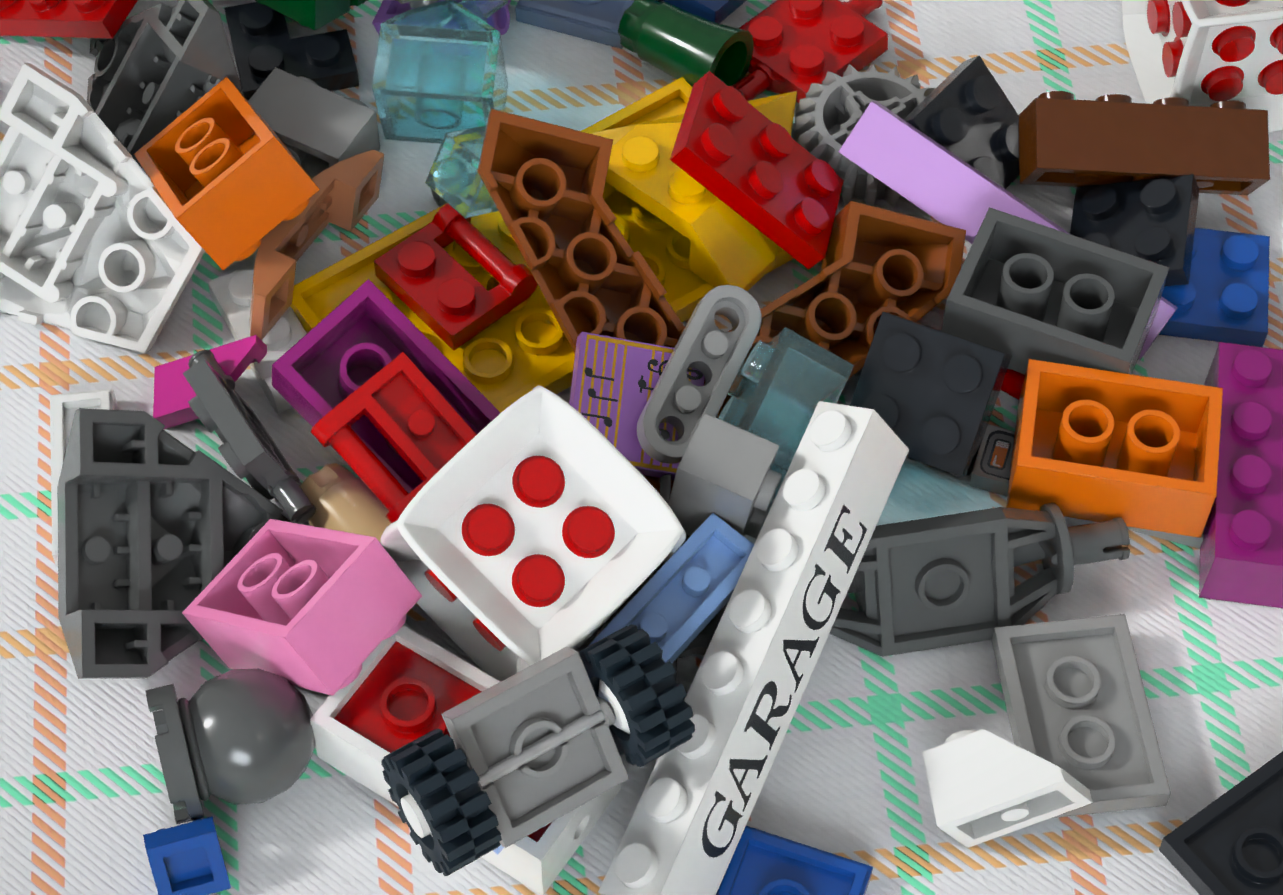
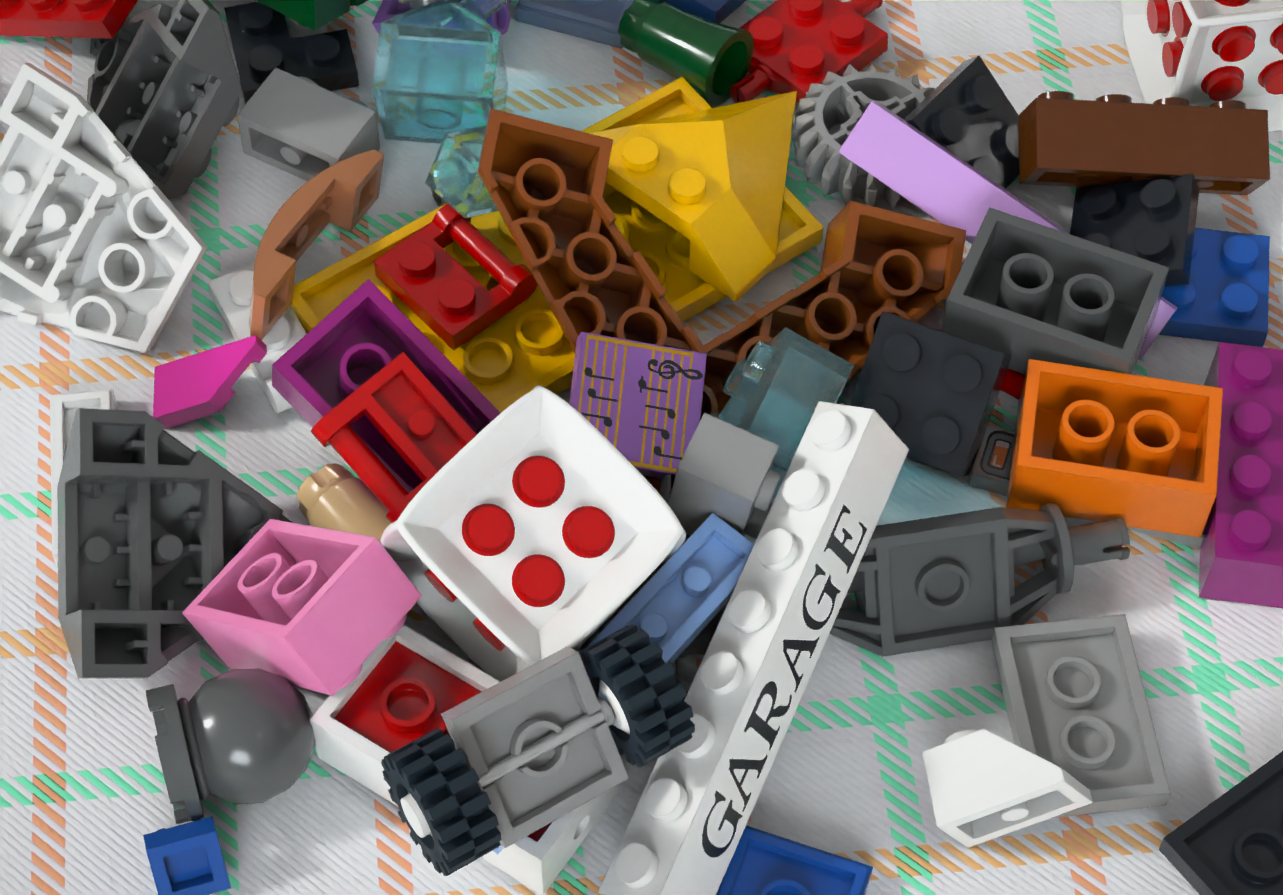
(226, 174): orange brick -> none
(246, 441): dark grey plate -> none
(709, 351): light grey plate -> none
(758, 170): red plate -> none

